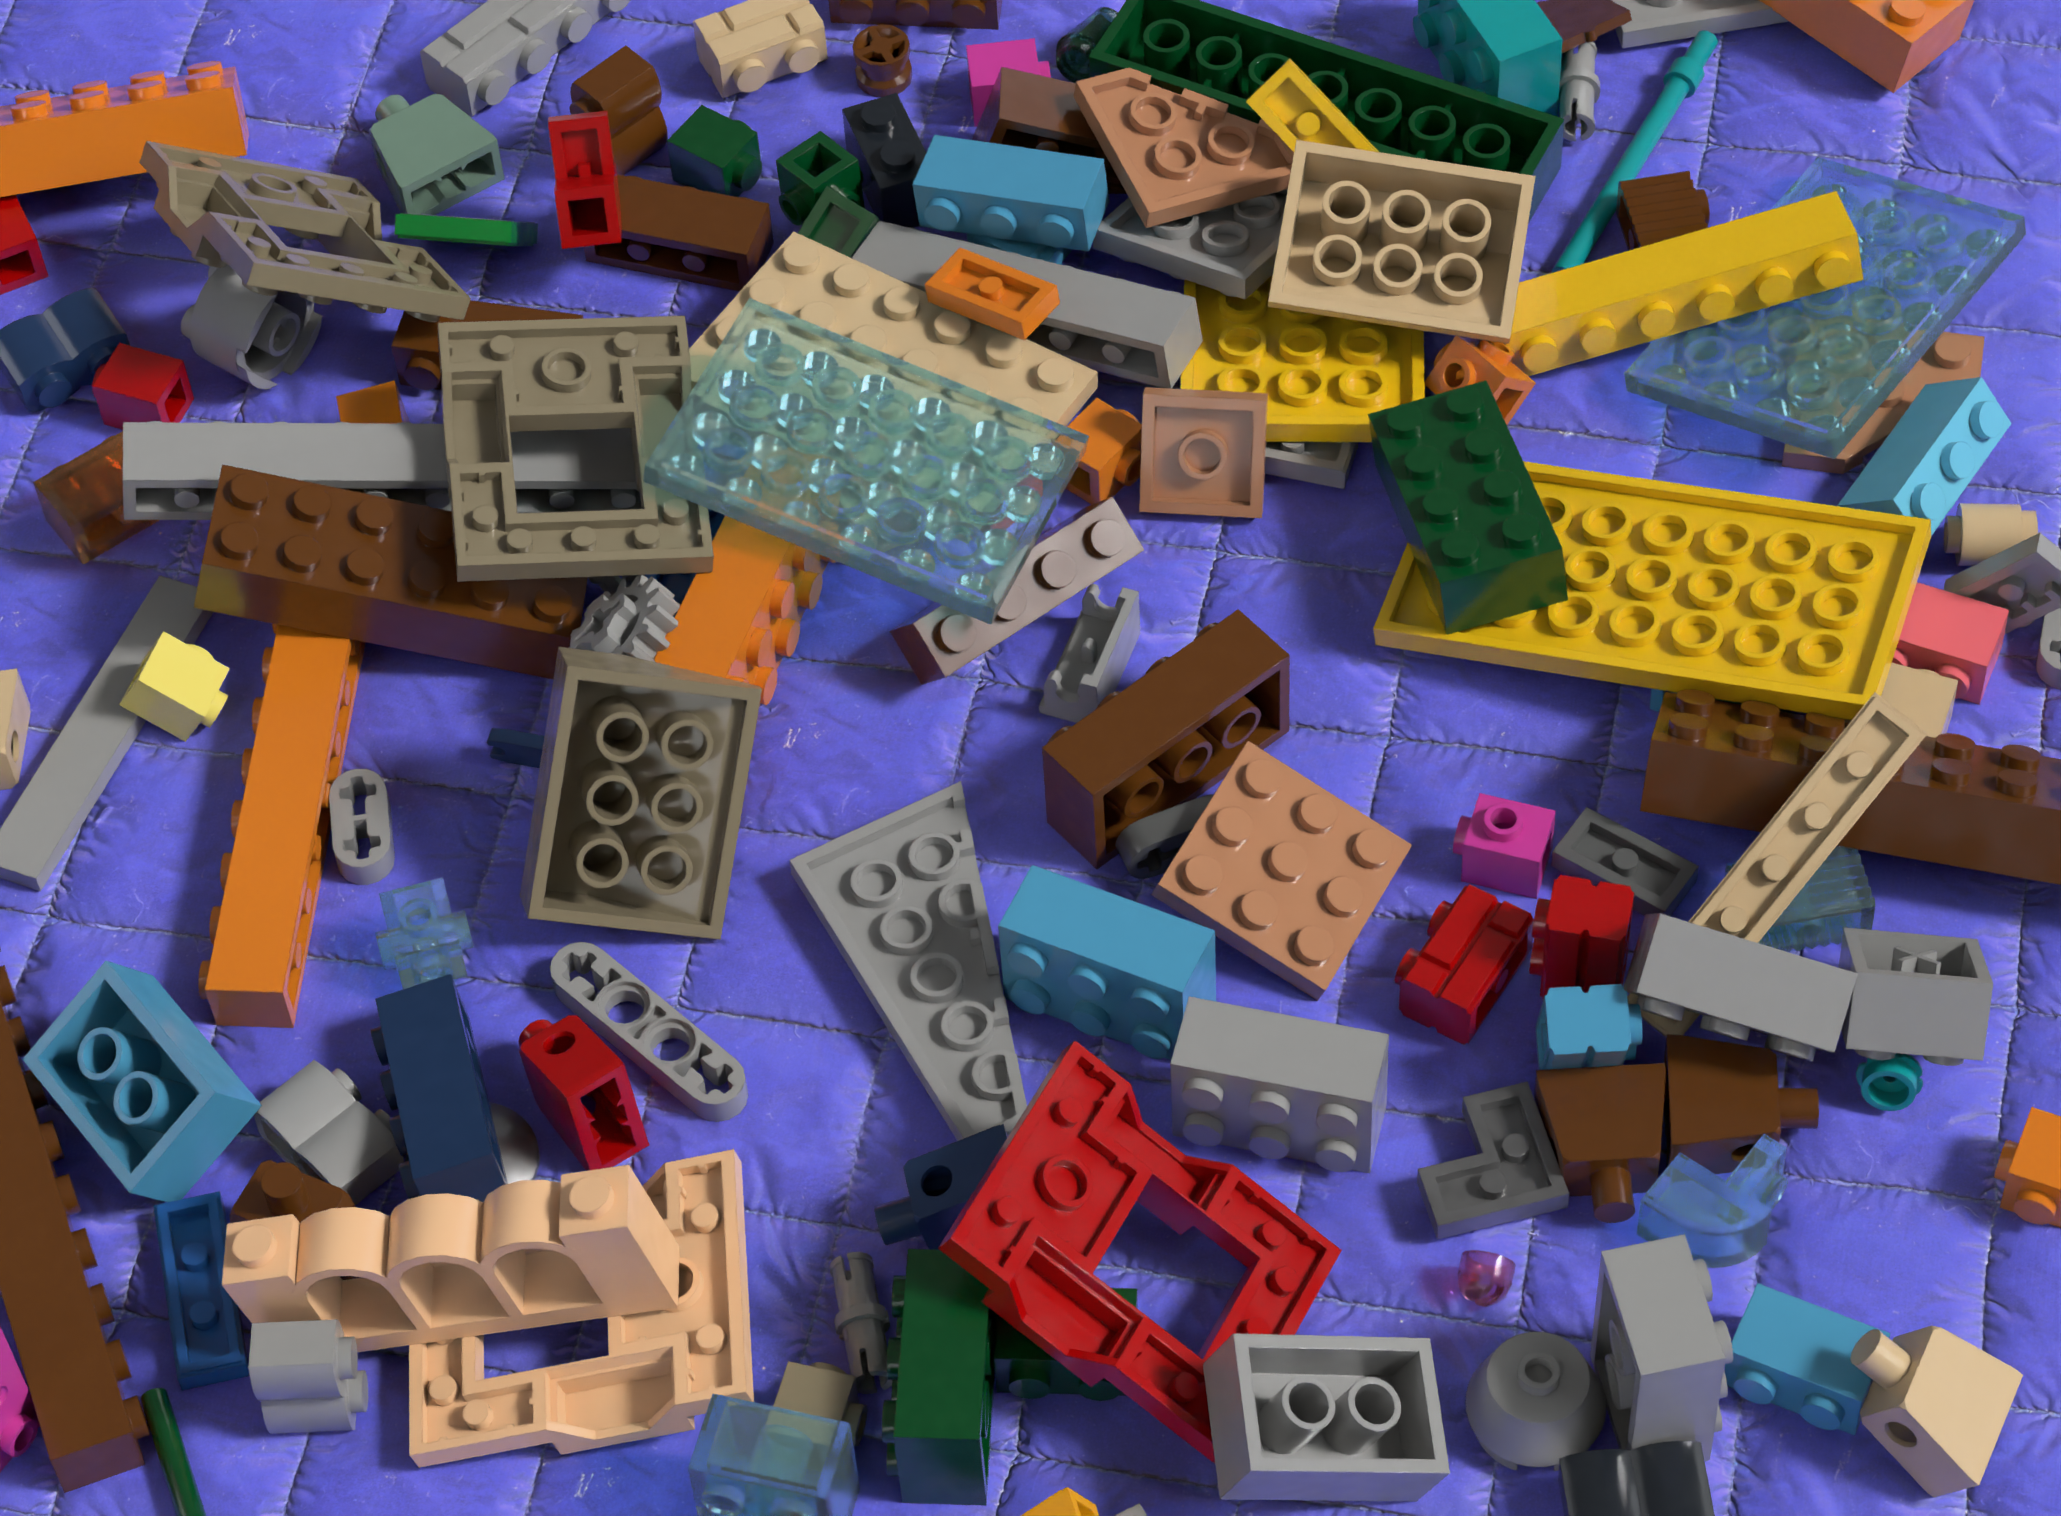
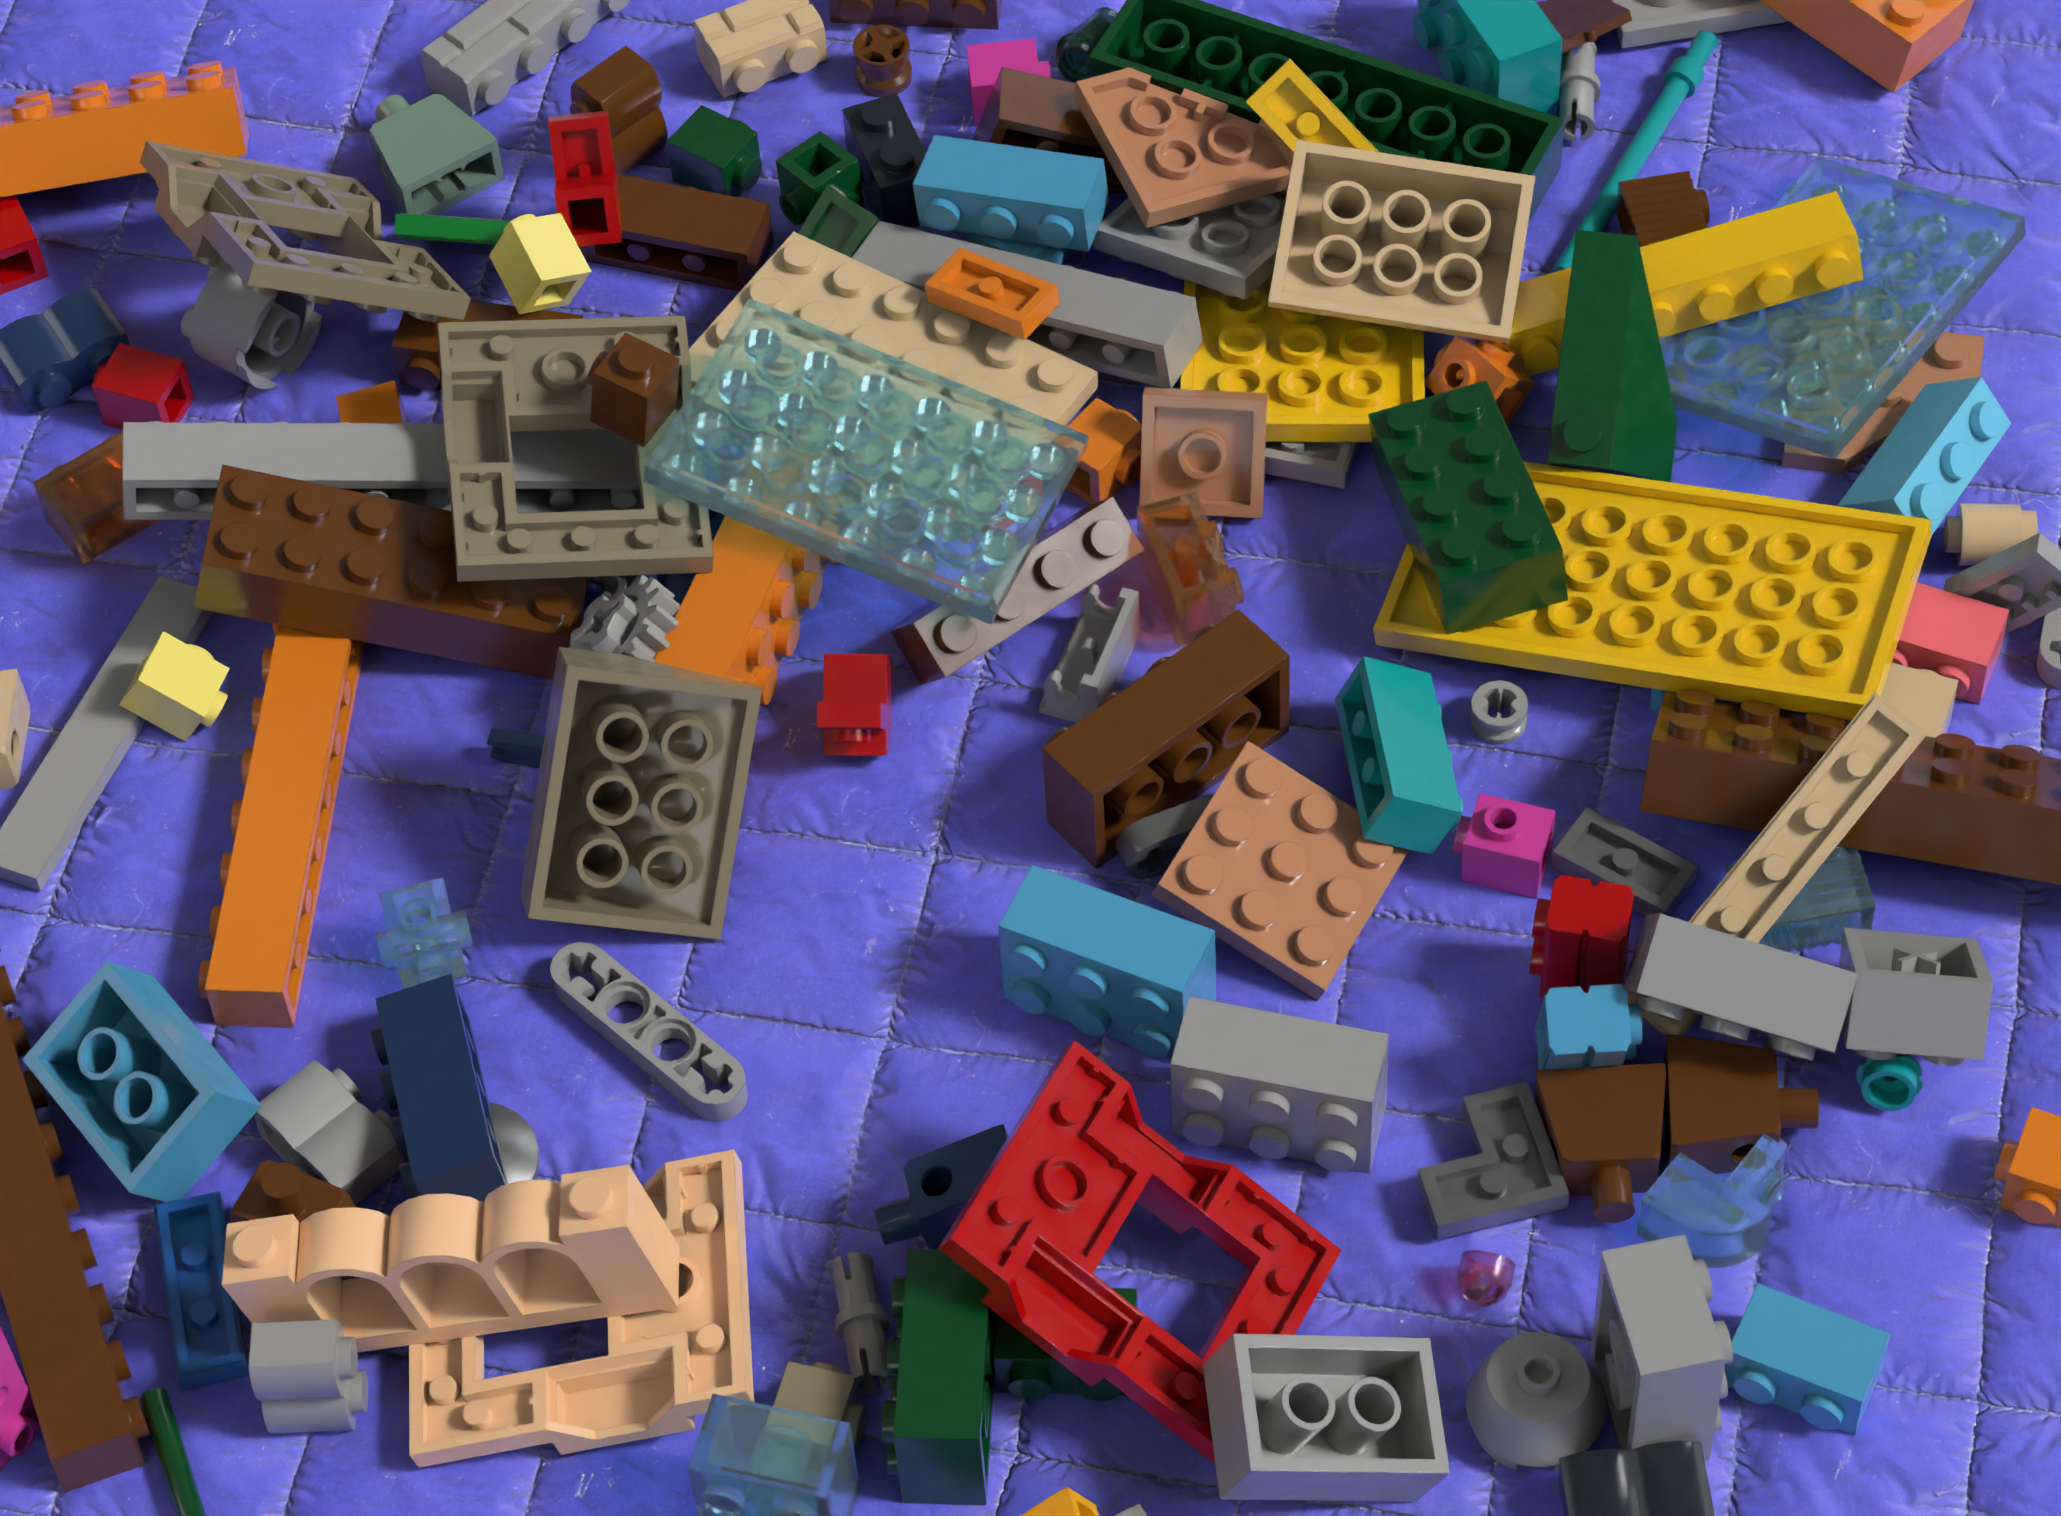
(349, 827): light grey beam -> none
(539, 262): none -> light yellow brick
(571, 1062): red torso -> none
(633, 389): none -> reddish brown brick
(856, 704): none -> red brick
(920, 942): light grey wing -> none
(1186, 565): none -> clear orange brick
(1398, 756): none -> teal brick
(1464, 963): red brick -> none
(1498, 729): none -> light grey bush
(1612, 376): none -> dark green wedge
(1935, 1404): tan torso -> none

